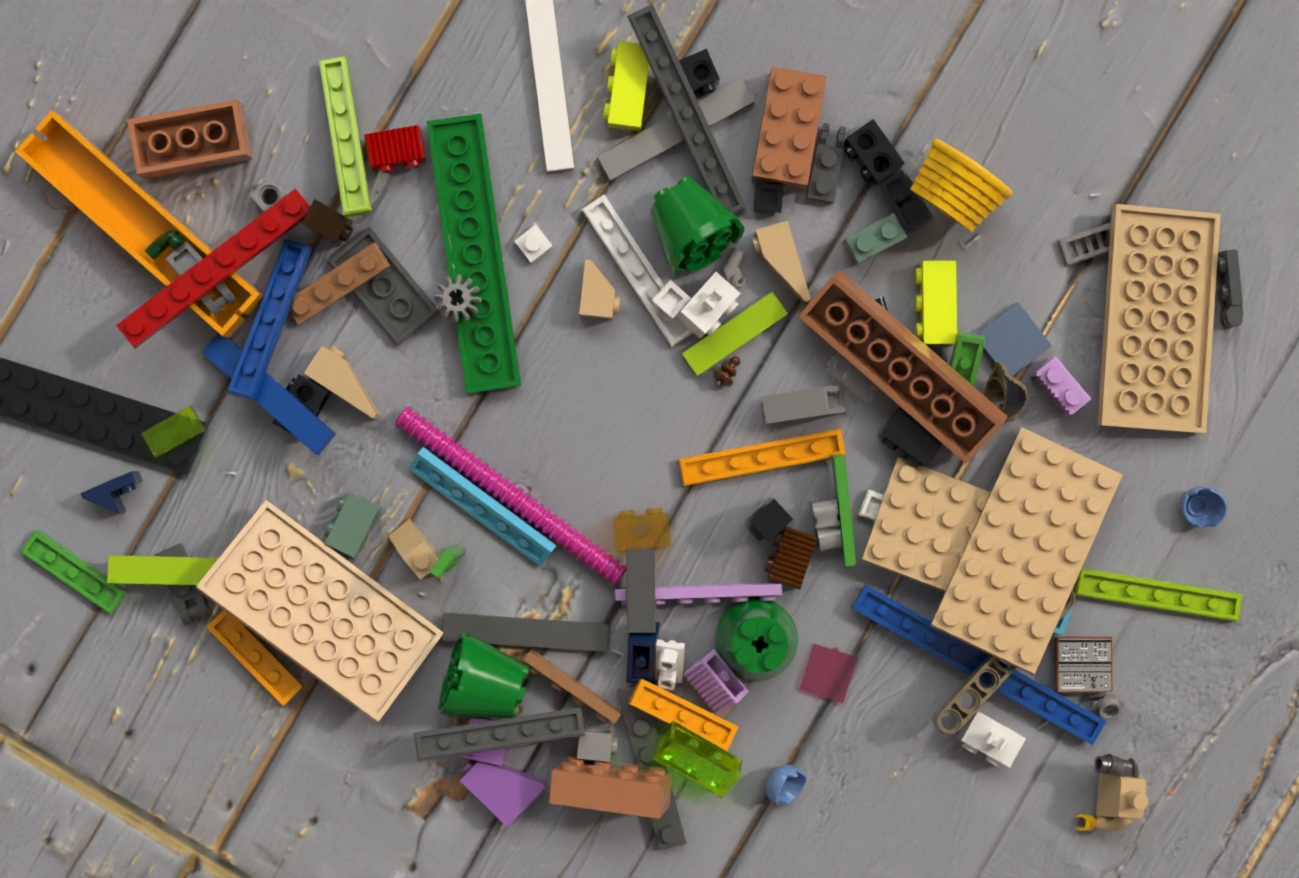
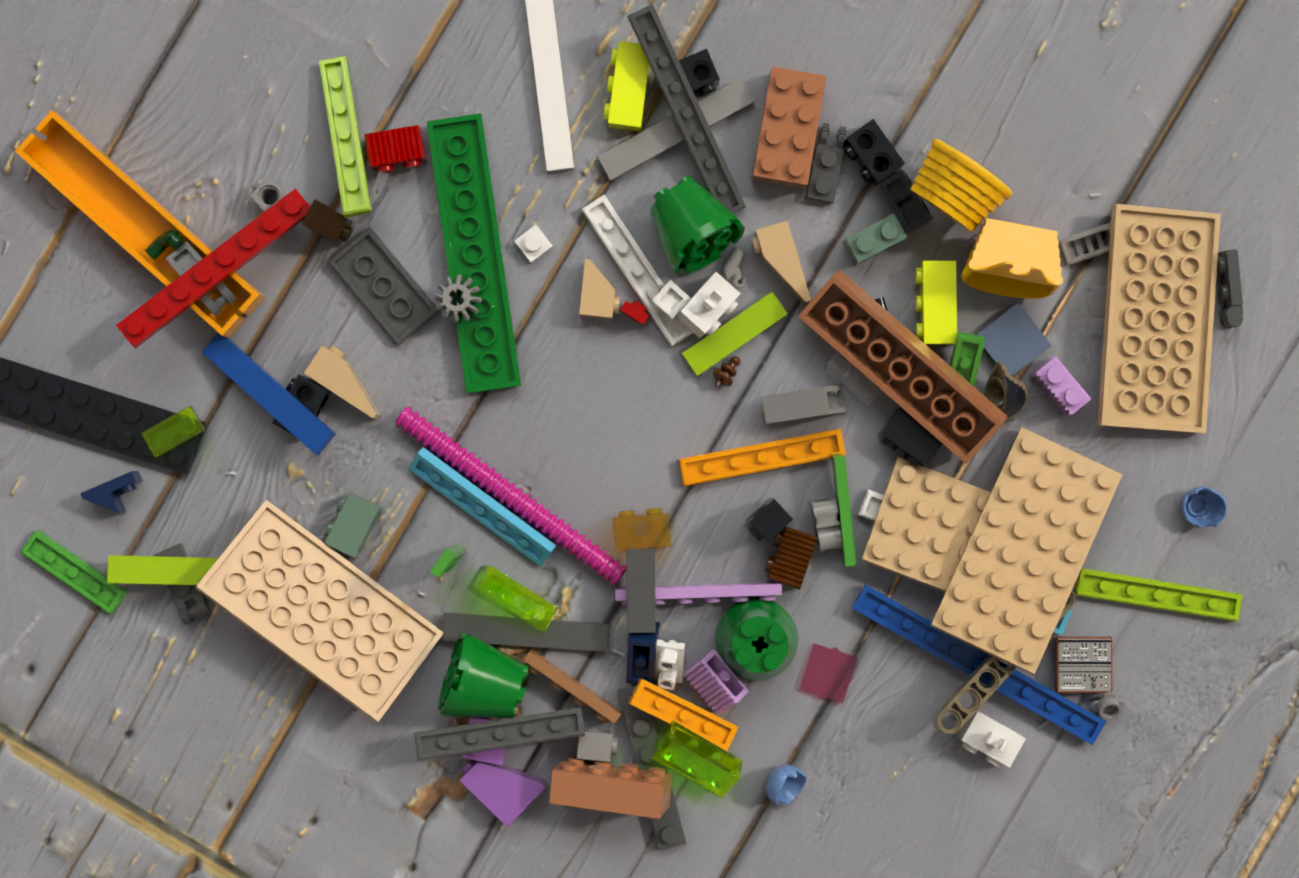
(190, 139): nougat brick -> none
(256, 657): light orange plate -> none
(269, 320): blue tile -> none
(338, 283): medium nougat plate -> none
(415, 549): tan slope -> none
(512, 597): none -> clear neon green slope
(635, 311): none -> red plate
(768, 198): black plate -> none
(1014, 261): none -> yellow piece
(1119, 795): tan torso -> none

